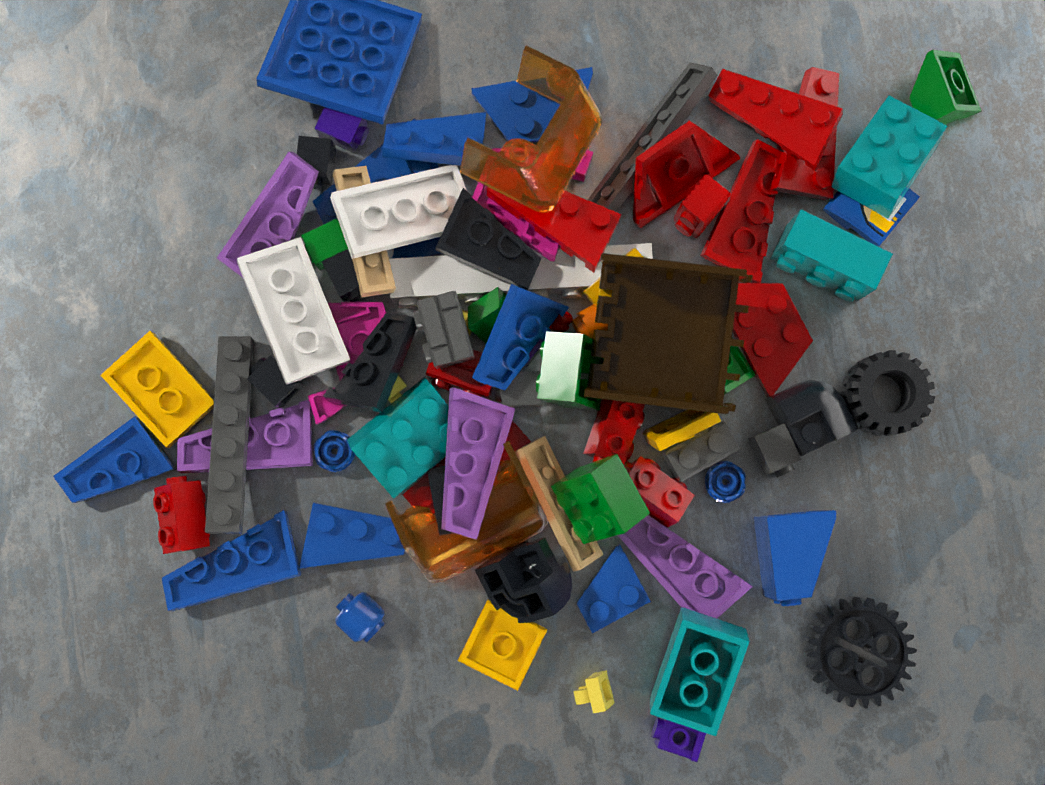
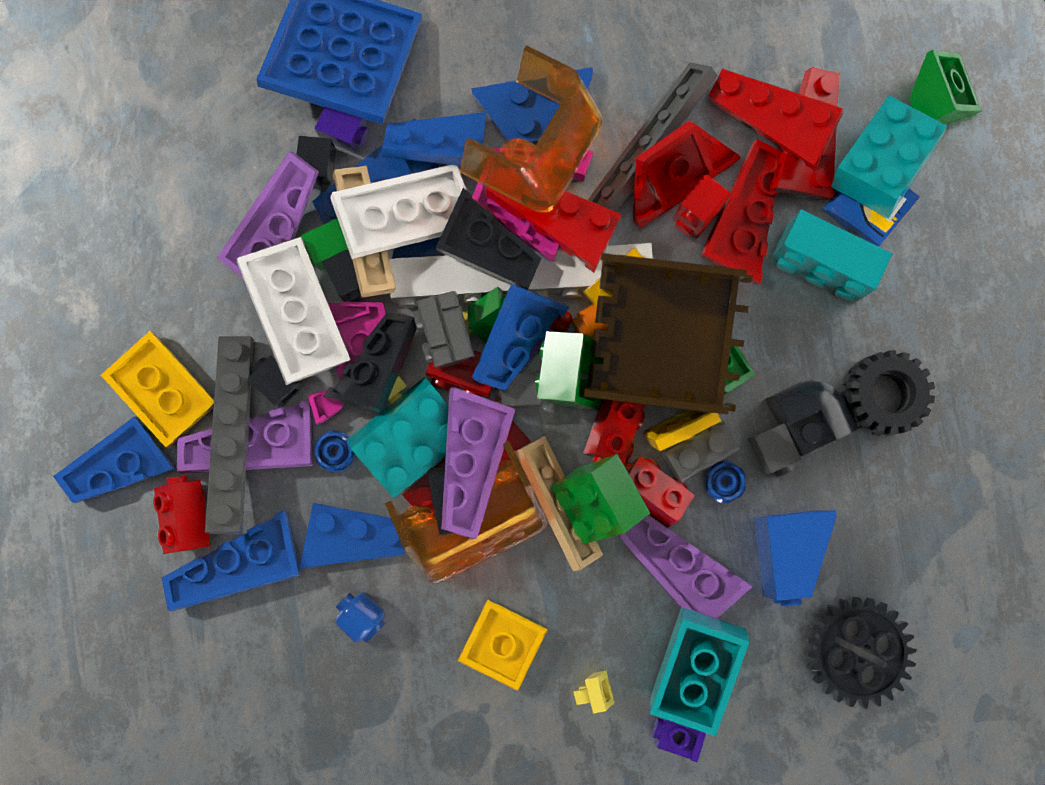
(526, 581): black brick -> none
(612, 592): blue wing -> none
(771, 332): red wing -> none

